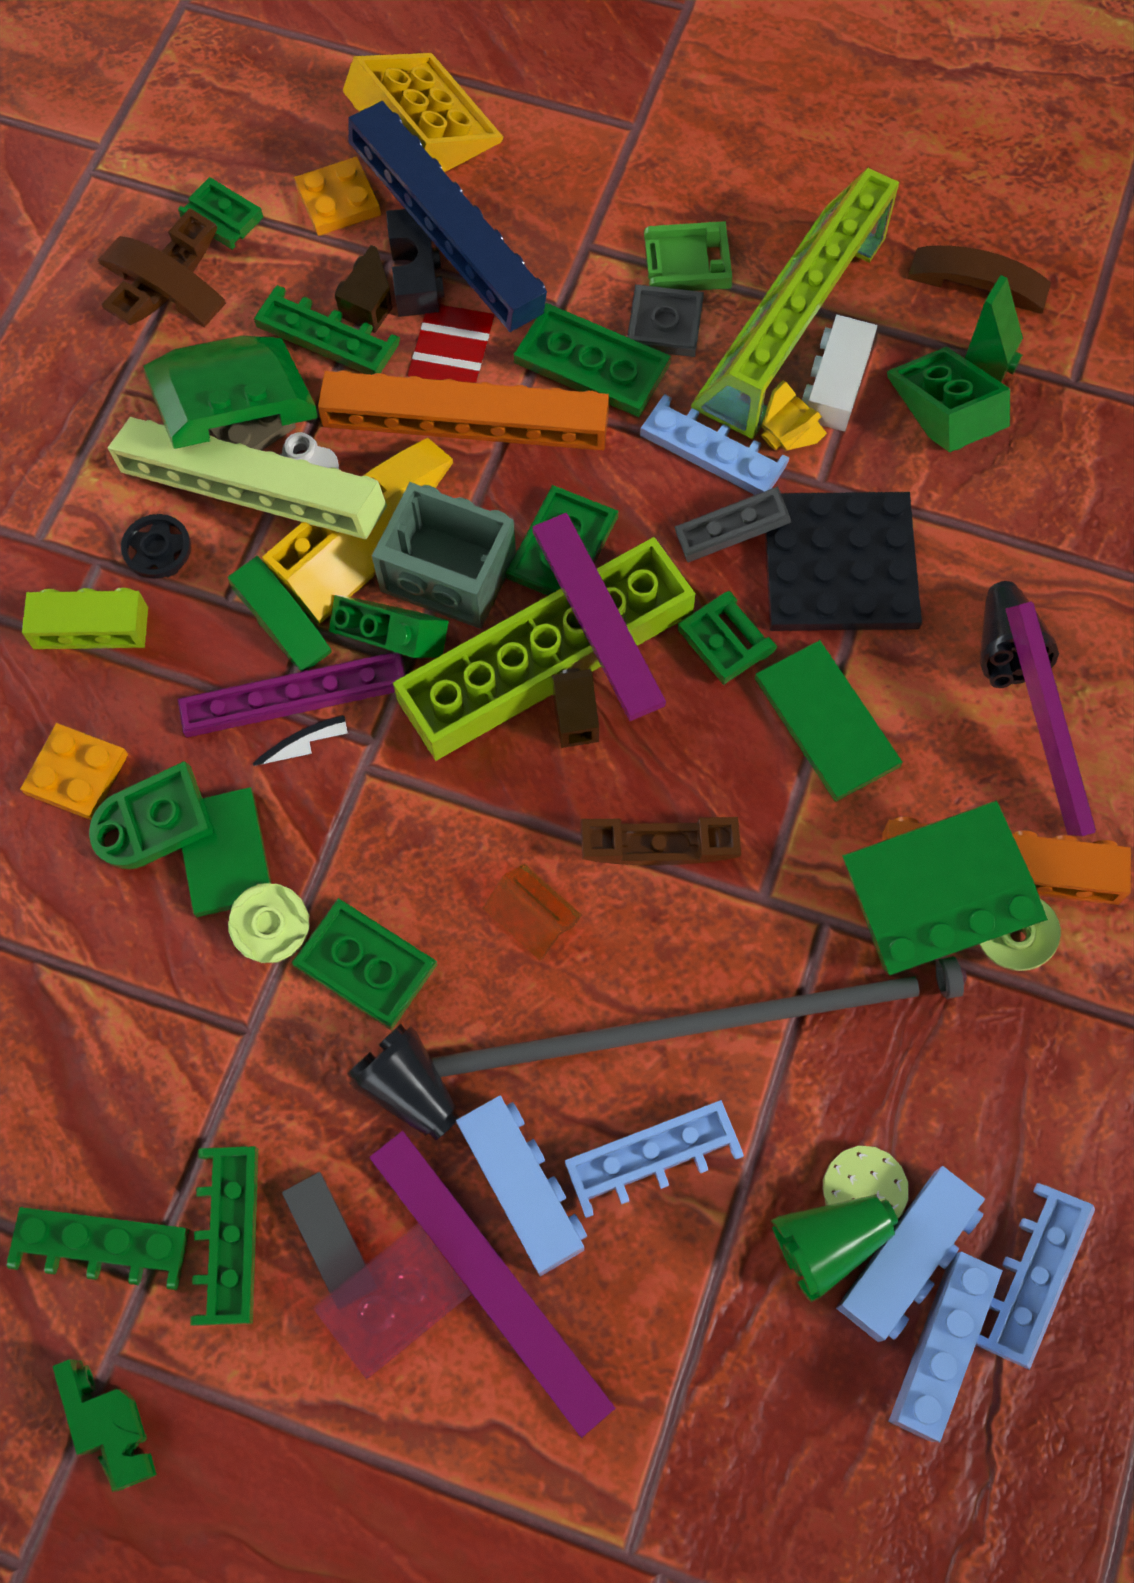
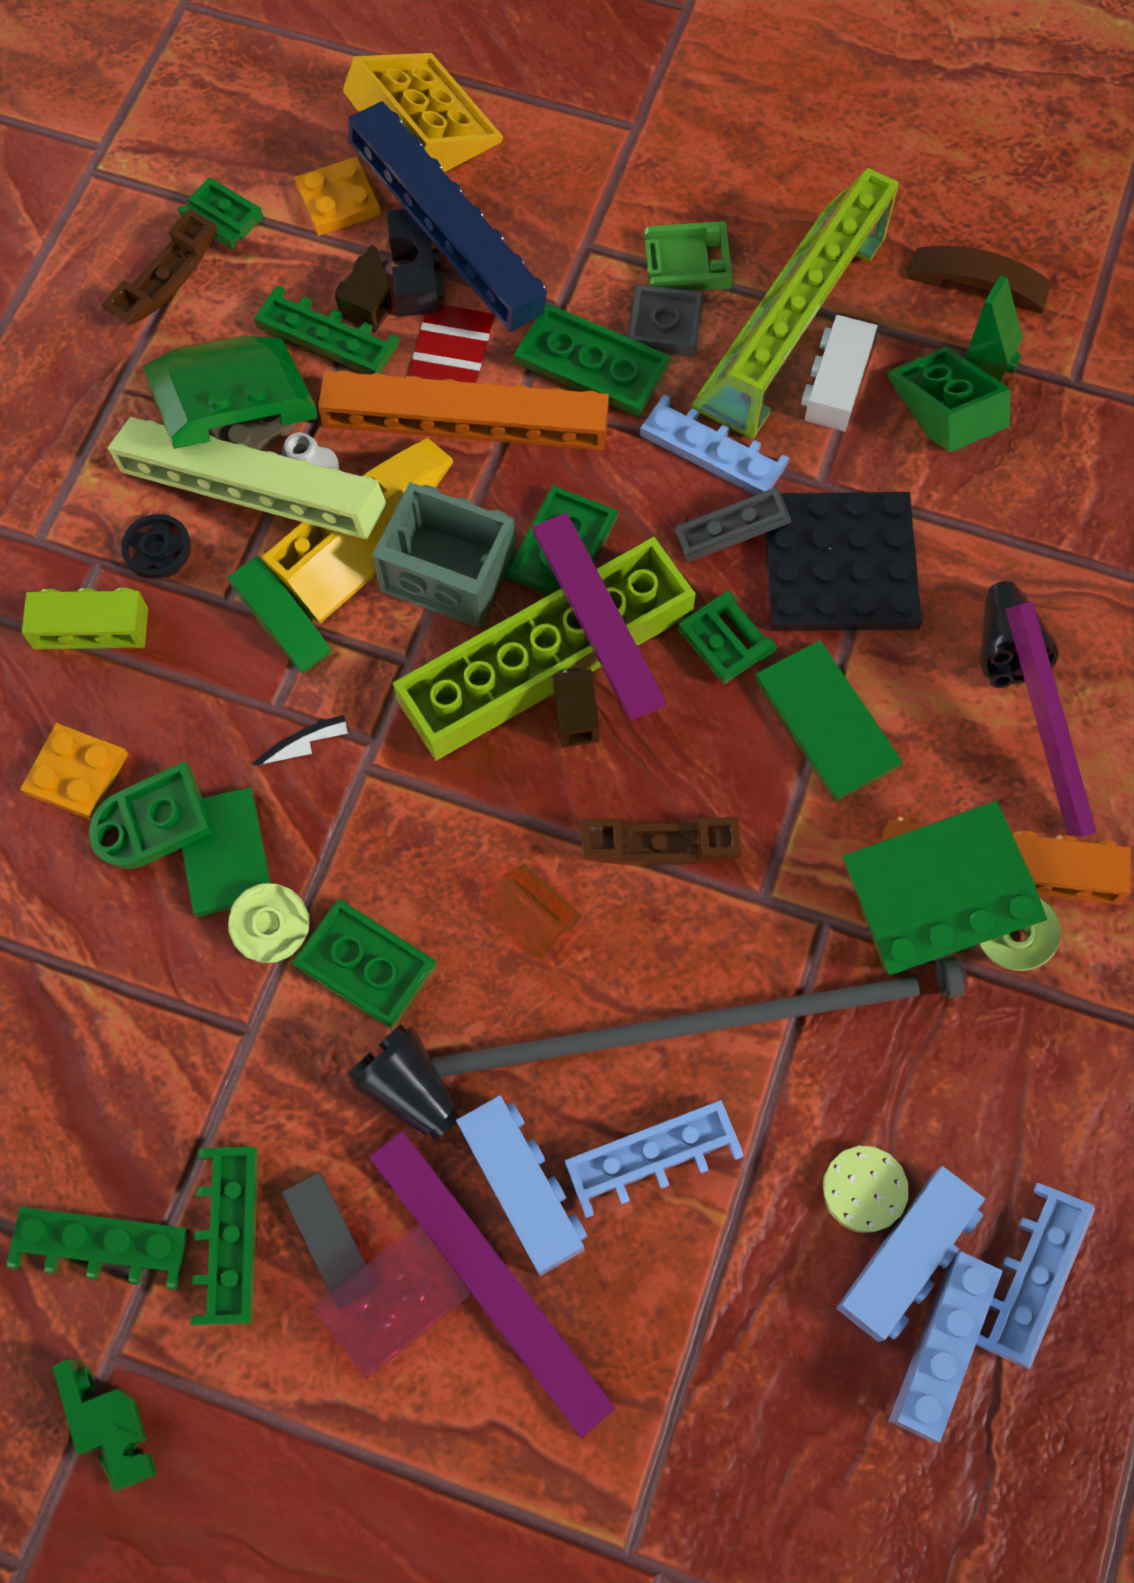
(165, 276): reddish brown slope -> none
(290, 694): magenta tile -> none
(389, 627): green slope -> none
(790, 421): yellow brick -> none
(833, 1240): green cone -> none

